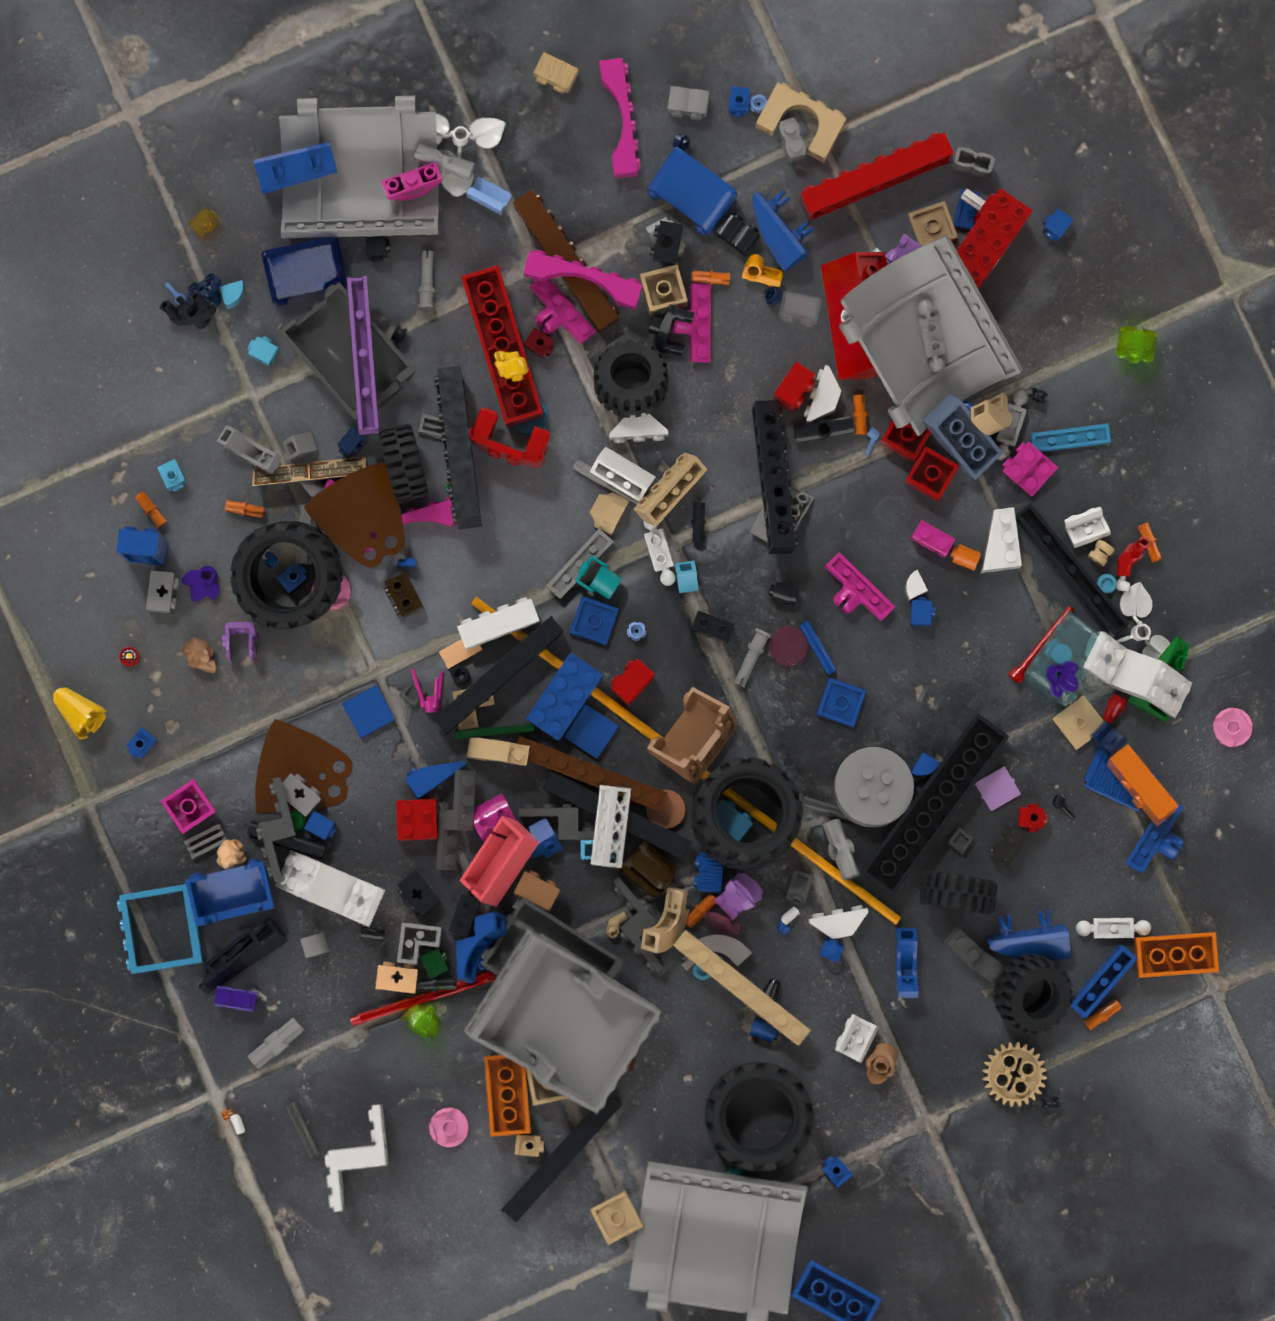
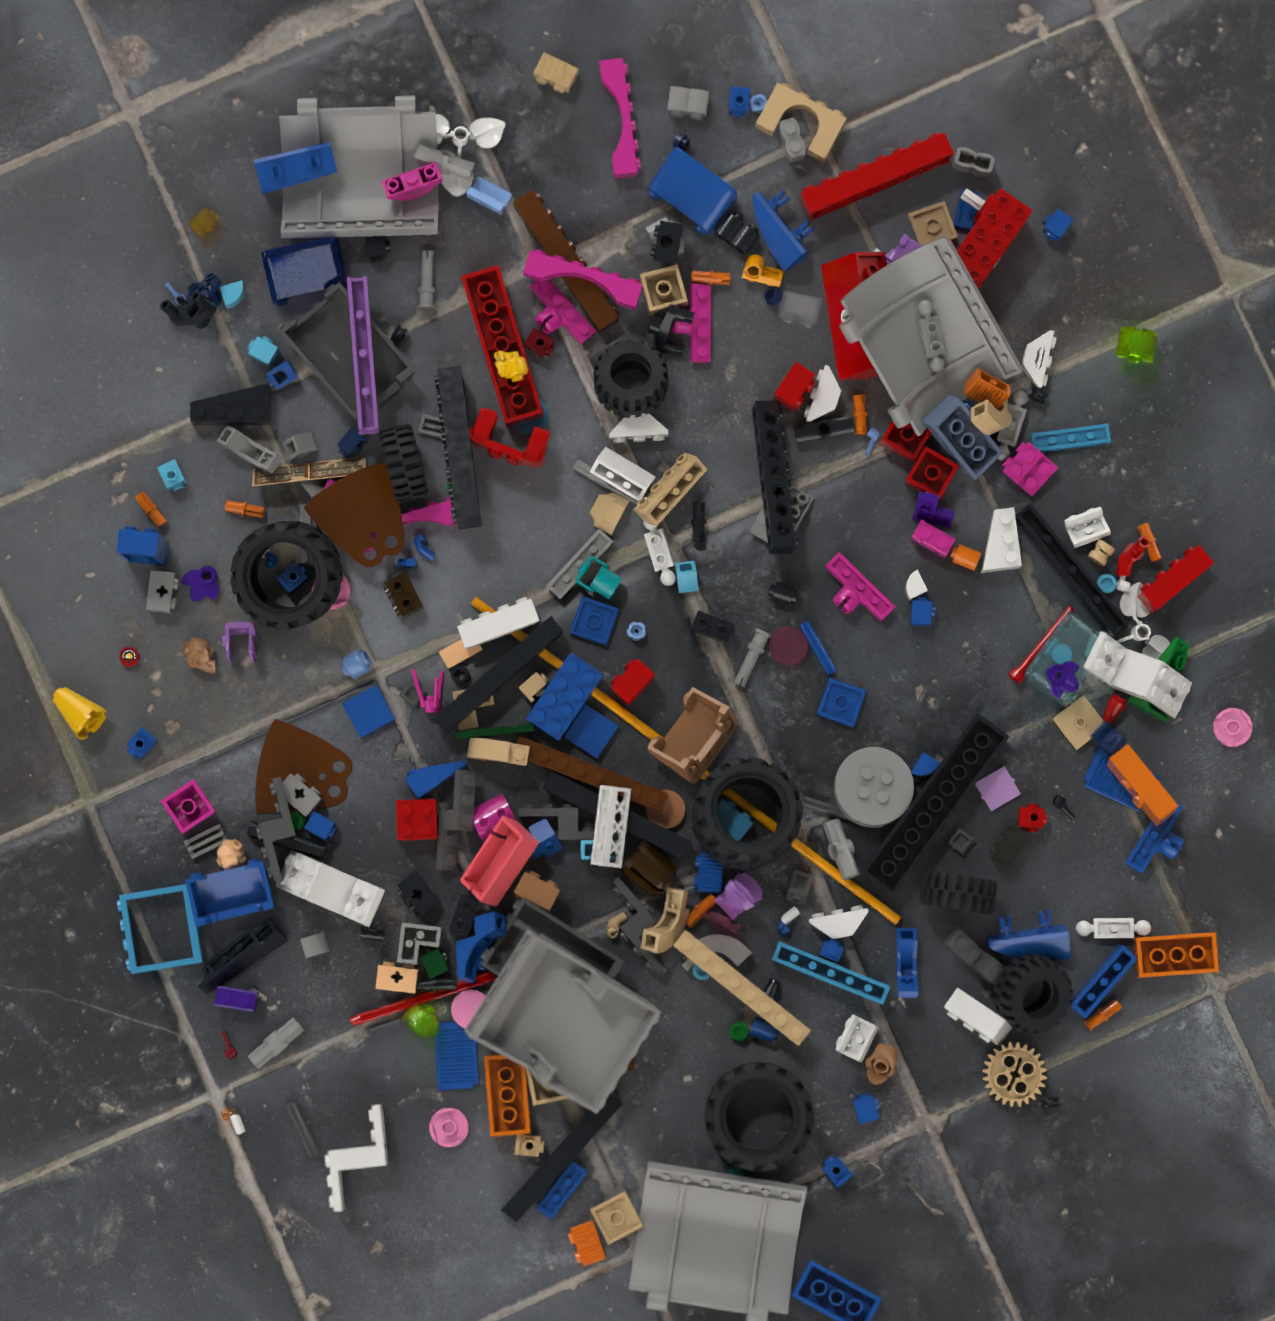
(231, 1052): none -> dark red hand
(239, 407): none -> black wedge
(287, 368): none -> blue brick
(356, 664): none -> medium blue head
(422, 549): none -> blue arm
(455, 1058): none -> blue window
(465, 1006): none -> bright pink tile
(534, 686): none -> tan brick
(562, 1189): none -> blue tile
(587, 1243): none -> orange brick
(739, 1031): none -> green plate
(830, 973): none -> dark azure brick
(866, 1108): none -> blue brick
(928, 512): none -> dark purple plate
(977, 1017): none -> white wedge
(984, 386): none -> orange brick
(1037, 358): none -> white slope
(1175, 579): none -> red brick

